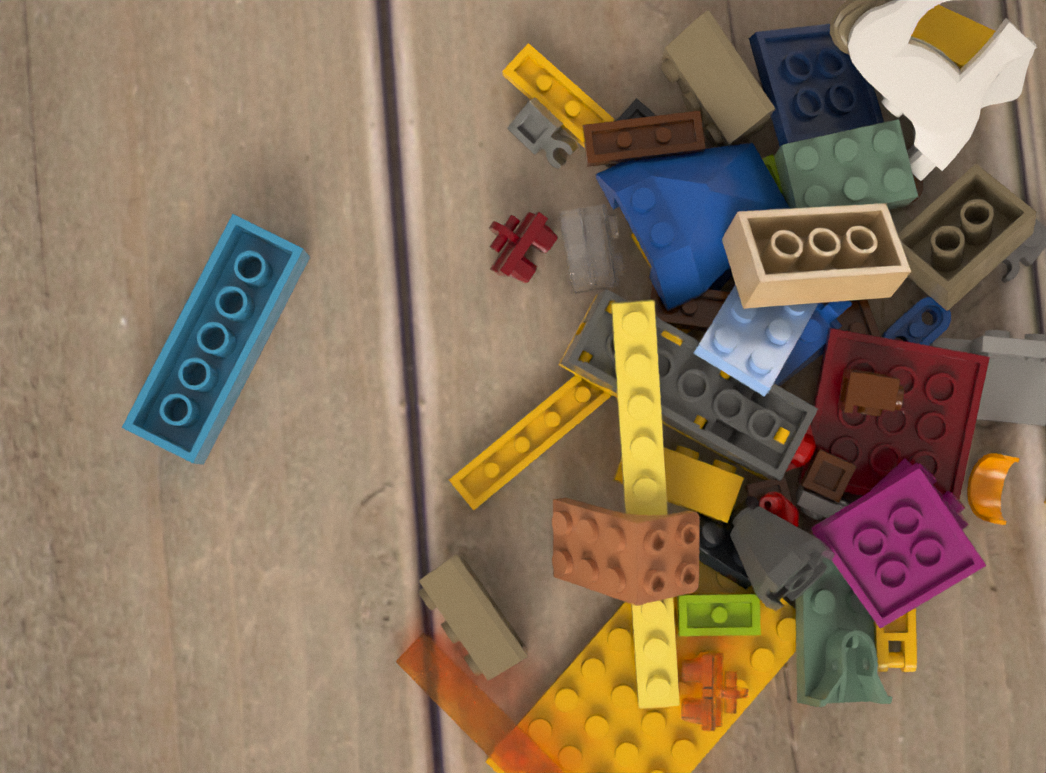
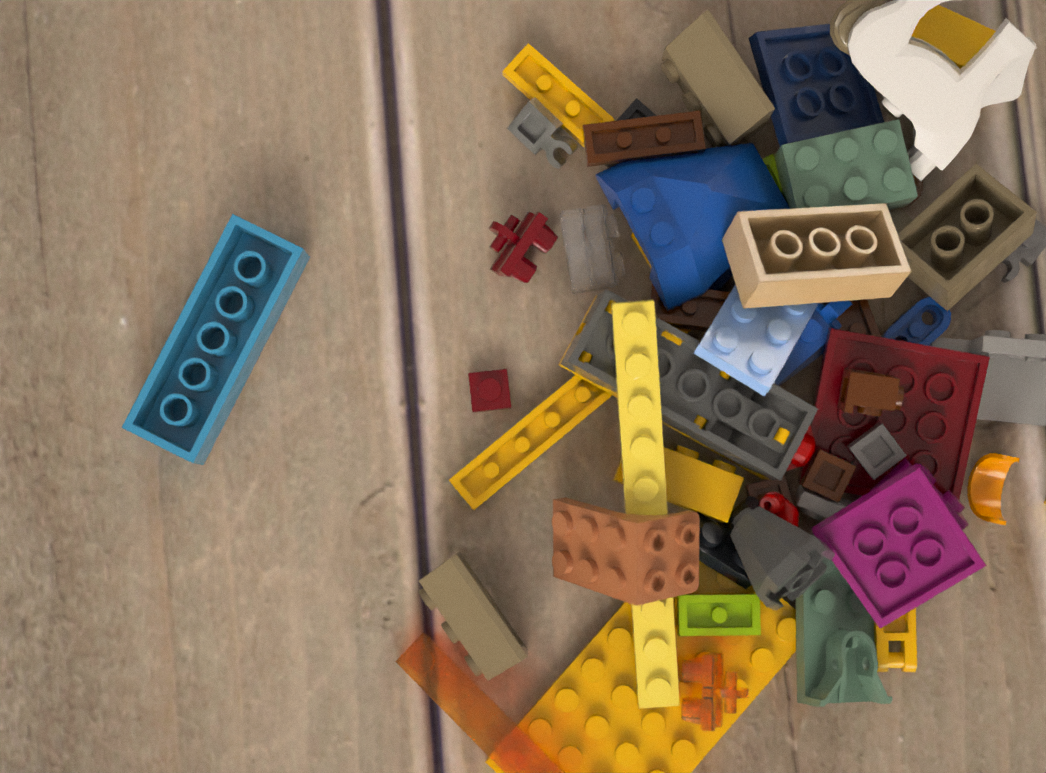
(489, 390): none -> dark red plate
(876, 450): none -> flat silver plate

